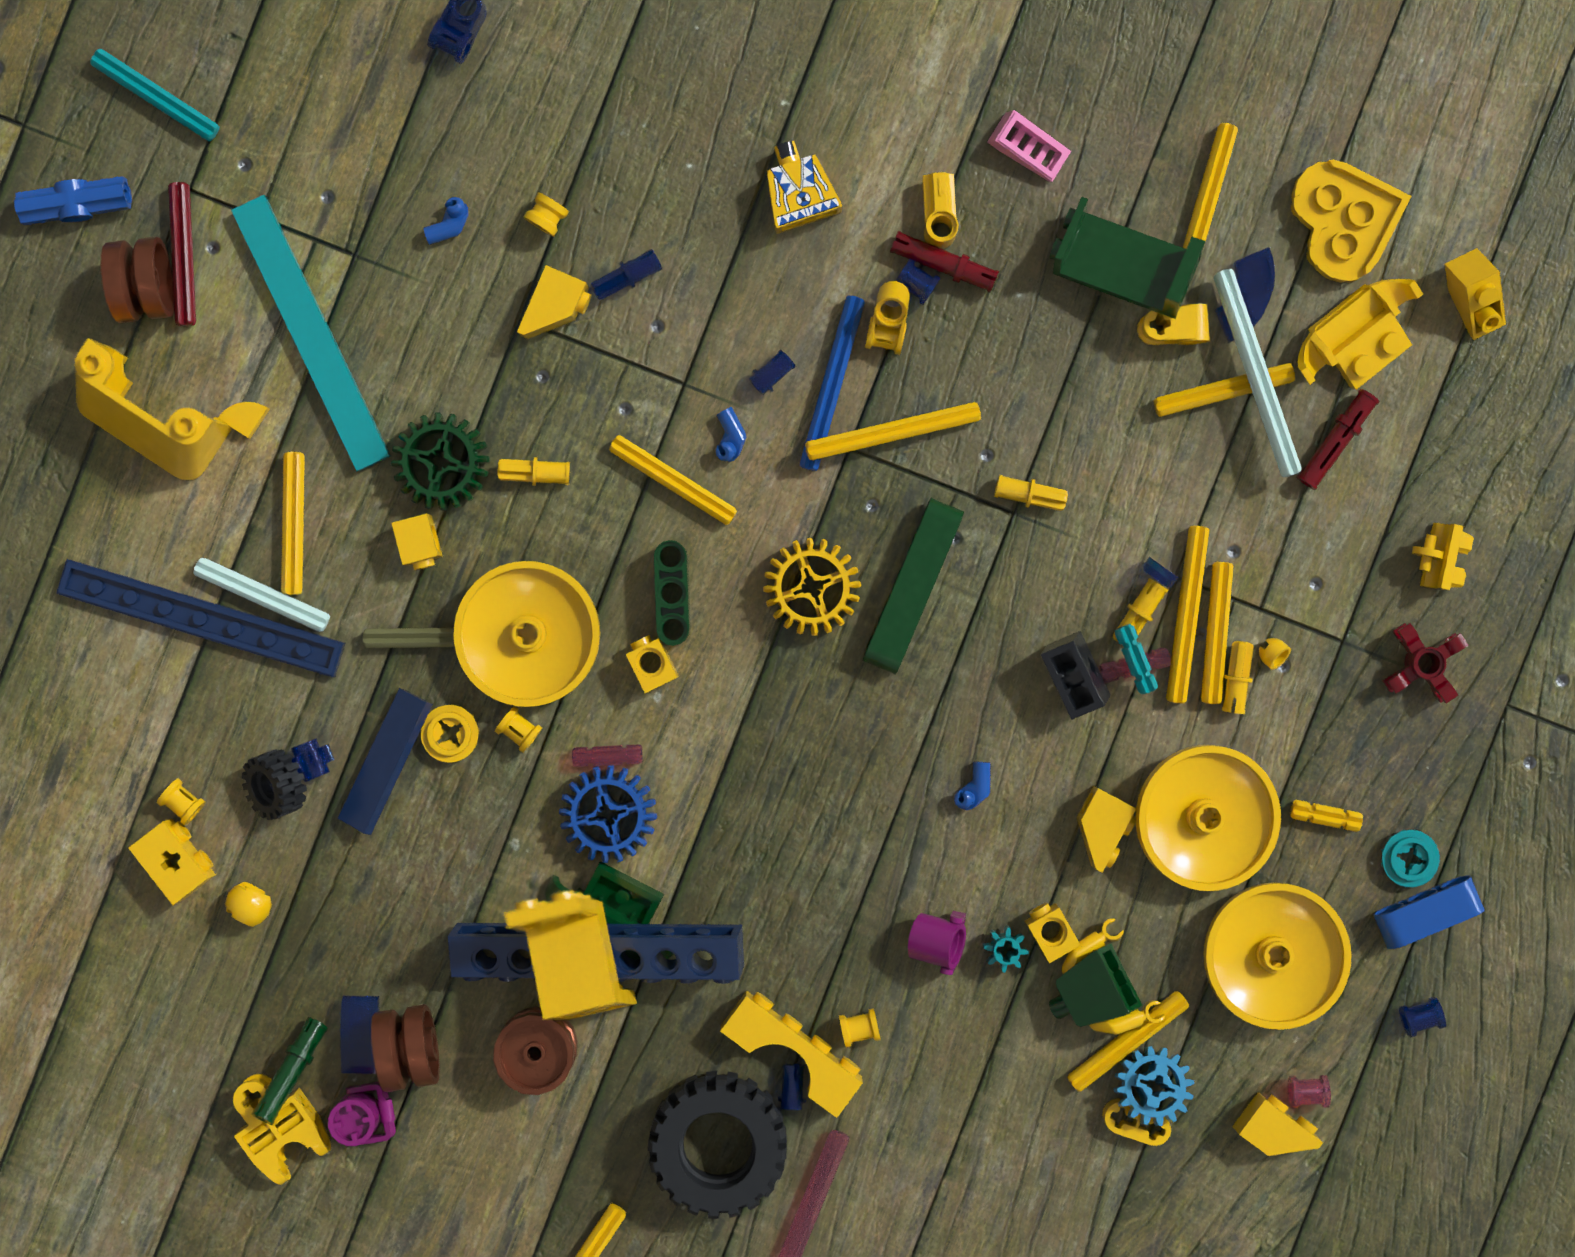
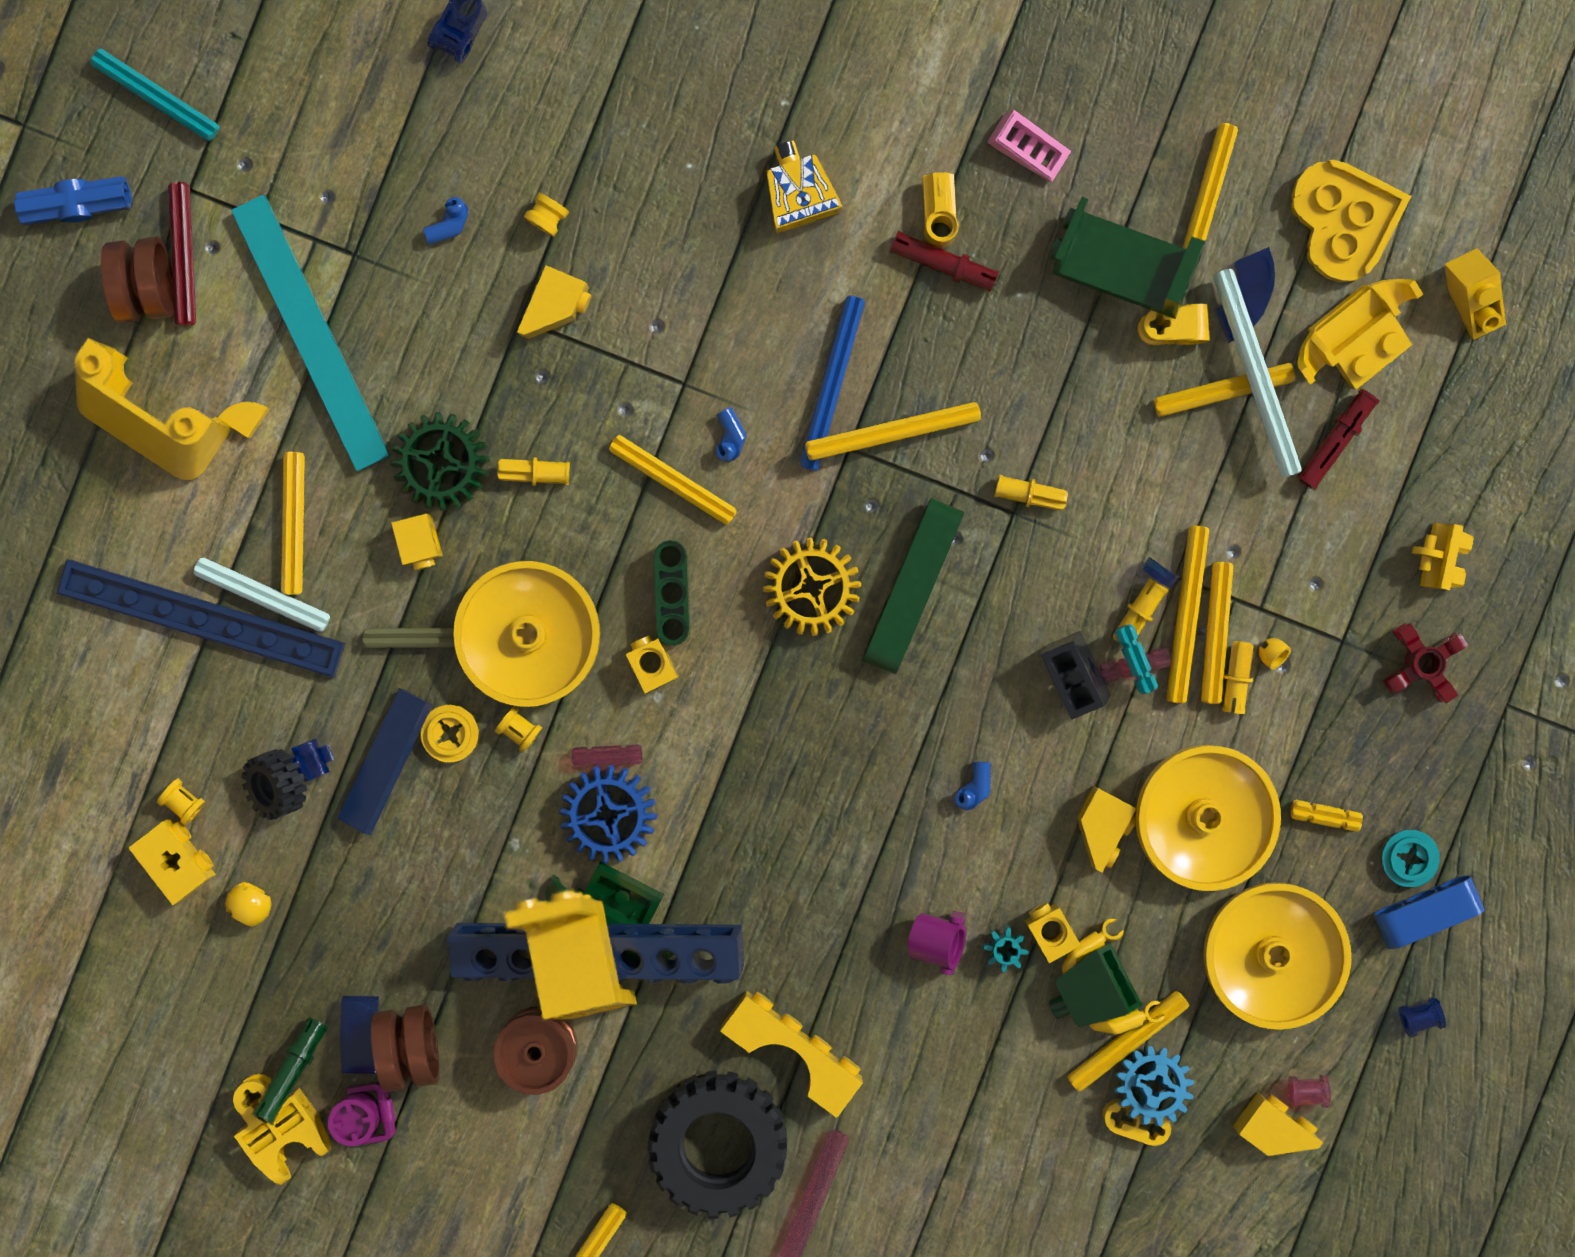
(626, 275): clear blue axle -> none
(771, 372): clear blue pin -> none
(792, 1087): clear blue pin -> none
(859, 1027): yellow bush -> none
(889, 323): yellow piece -> none
(917, 281): clear blue bush -> none

